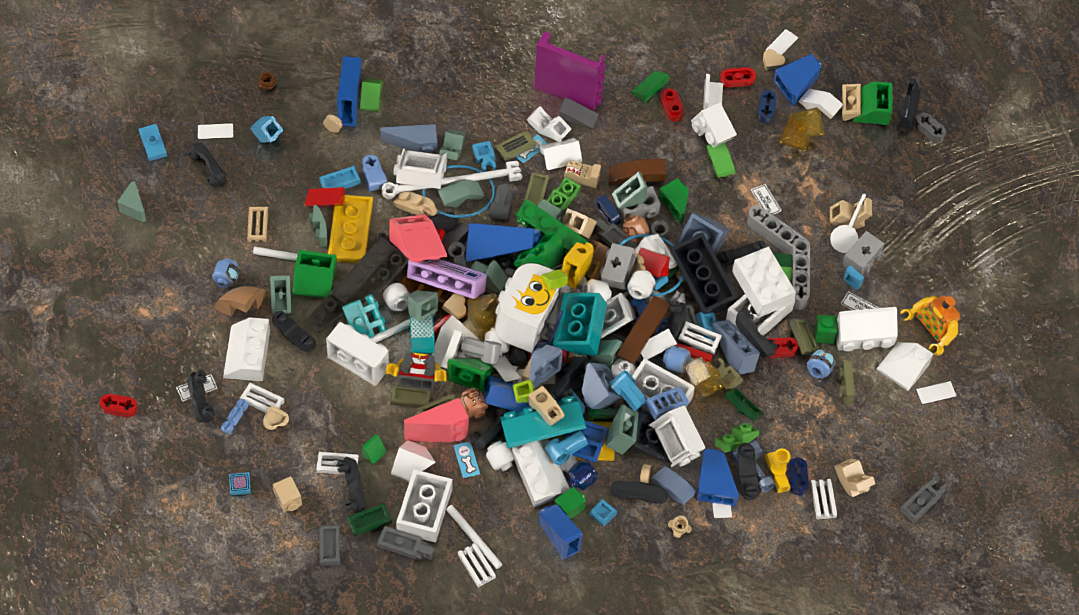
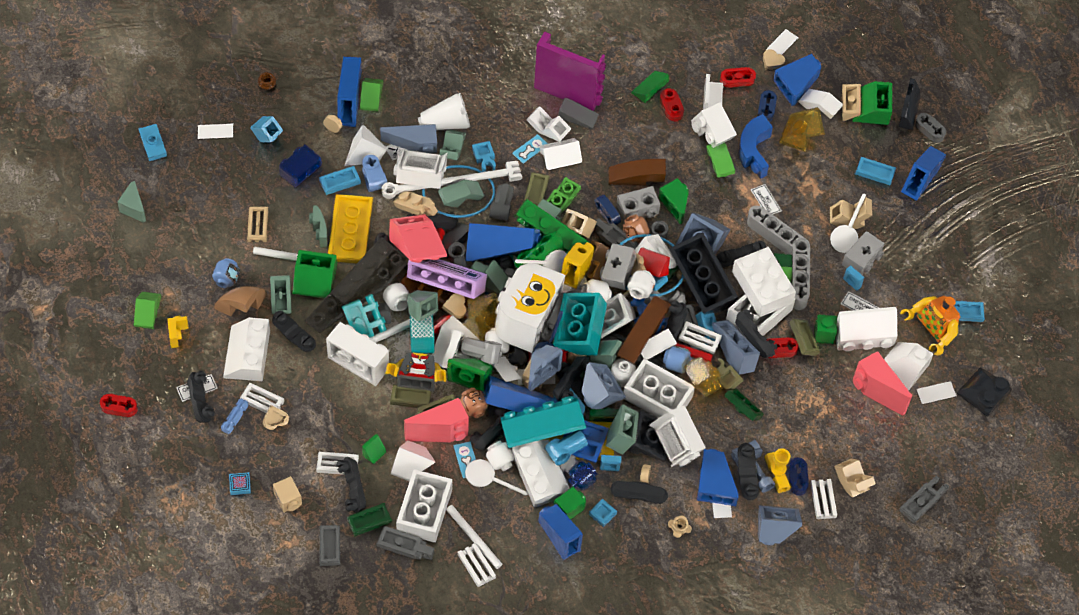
(146, 309): none -> bright green slope
(175, 326): none -> yellow bracket
(217, 174): black piece -> none
(299, 165): none -> clear blue brick
(325, 197): red slope -> none
(362, 145): none -> white slope
(394, 151): none -> white sticker
(447, 114): none -> white cone
(481, 474): none -> white piece
(515, 146): olive tile -> none
(522, 391): lime slope -> none
(545, 406): tan leg -> none
(552, 261): none -> white piece
(555, 279): lime slope -> none
(583, 173): tan leg -> none
(610, 463): none -> dark azure tile
(625, 385): dark azure piece -> none
(631, 192): sand green slope -> none
(657, 413): medium blue slope -> none
(677, 487): sand blue slope -> none
(741, 434): bright green slope -> none
(754, 133): none -> blue arch
(777, 523): none -> sand blue slope
(820, 363): medium blue head -> none
(847, 387): olive plate -> none
(875, 171): none -> dark azure tile
(881, 384): none -> coral slope
(923, 172): none -> blue slope
(970, 311): none -> dark azure plate
(985, 391): none -> black slope

